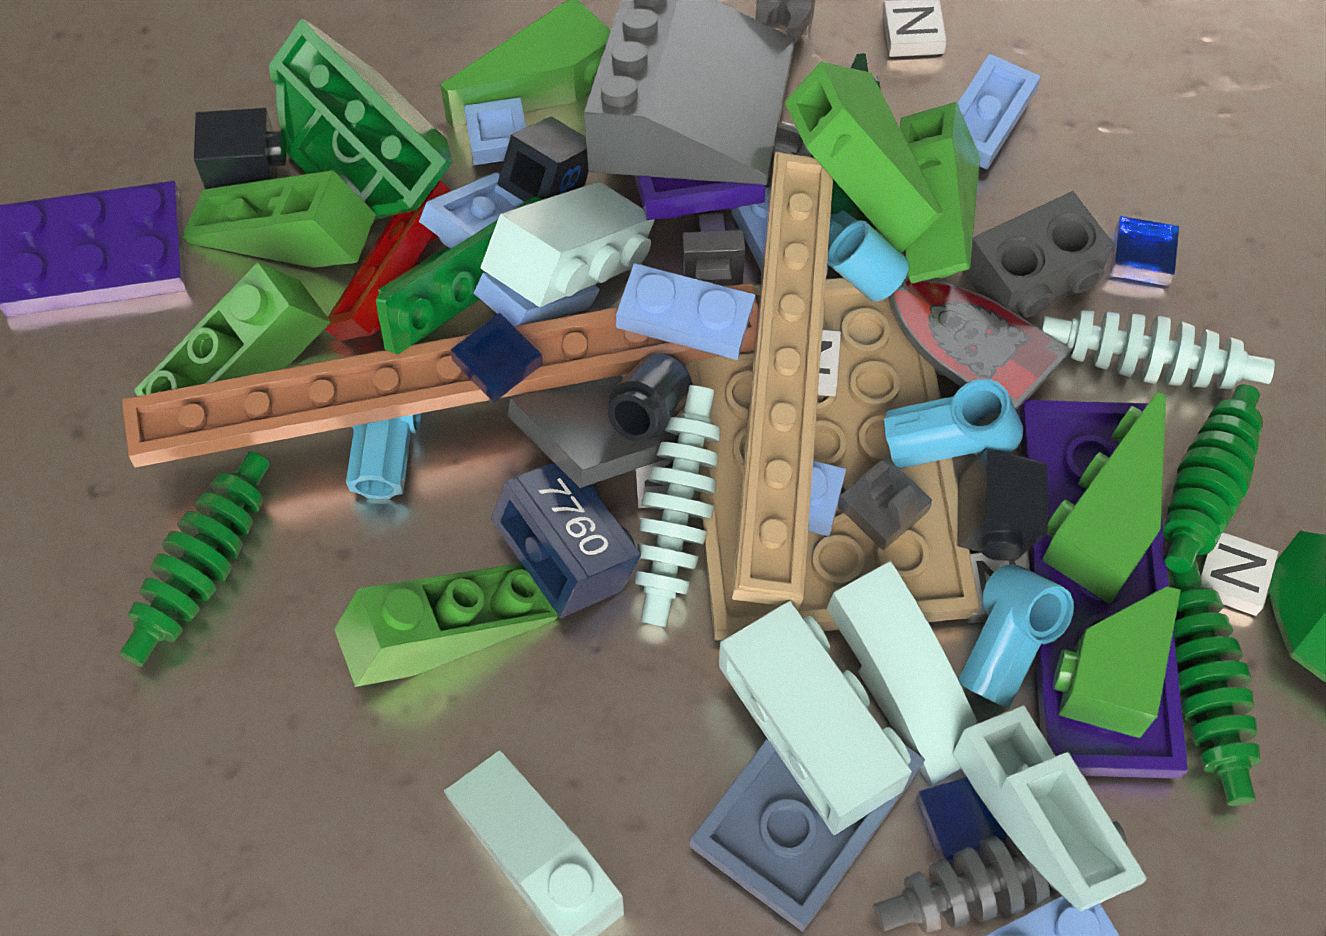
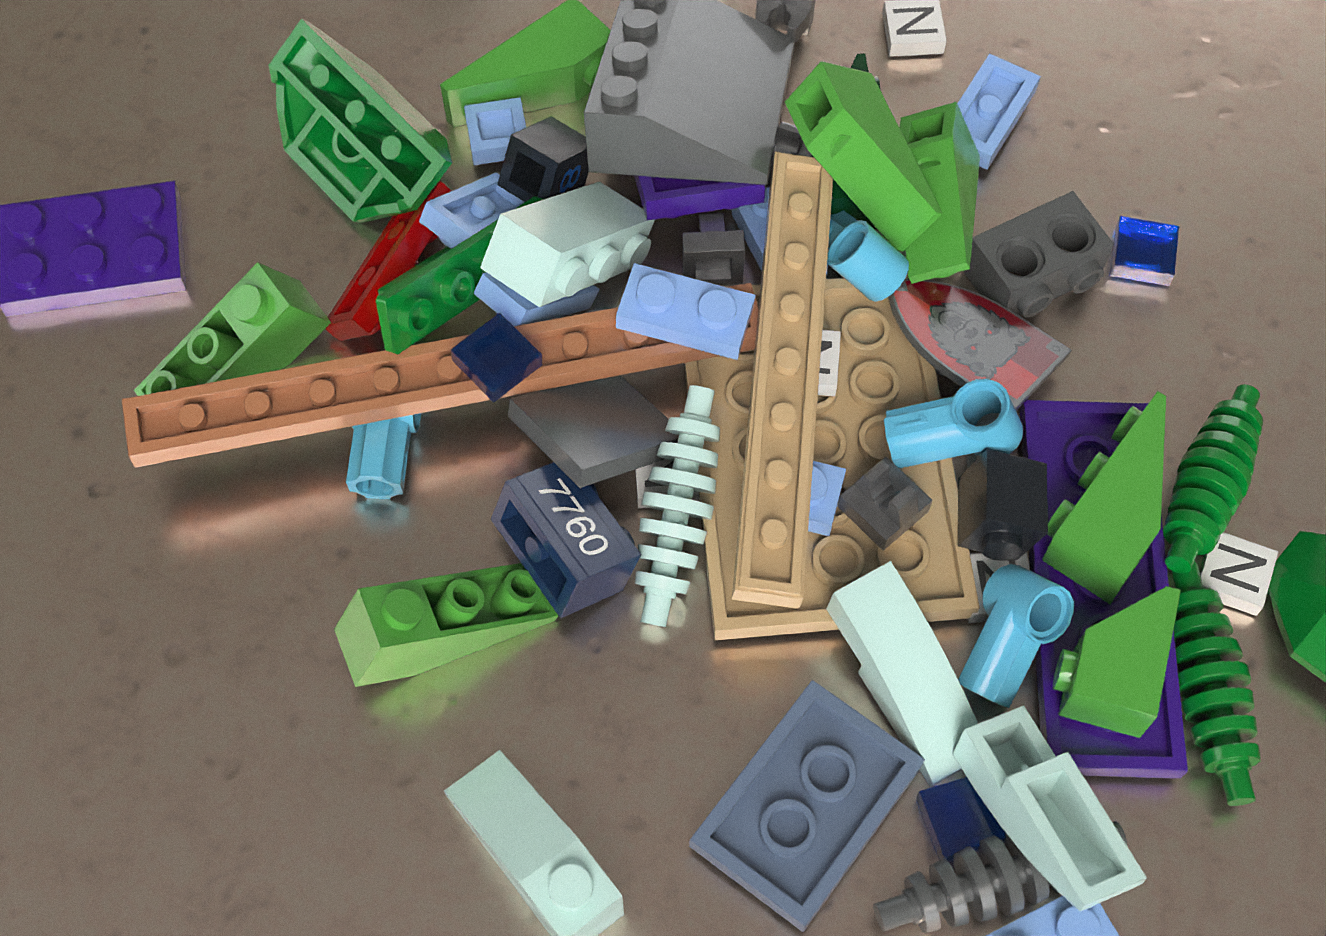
(193, 554): green piece -> none
(237, 147): black brick -> none
(287, 219): bright green slope -> none
(649, 397): black brick -> none
(815, 716): light aqua brick -> none
(1156, 349): light aqua piece -> none

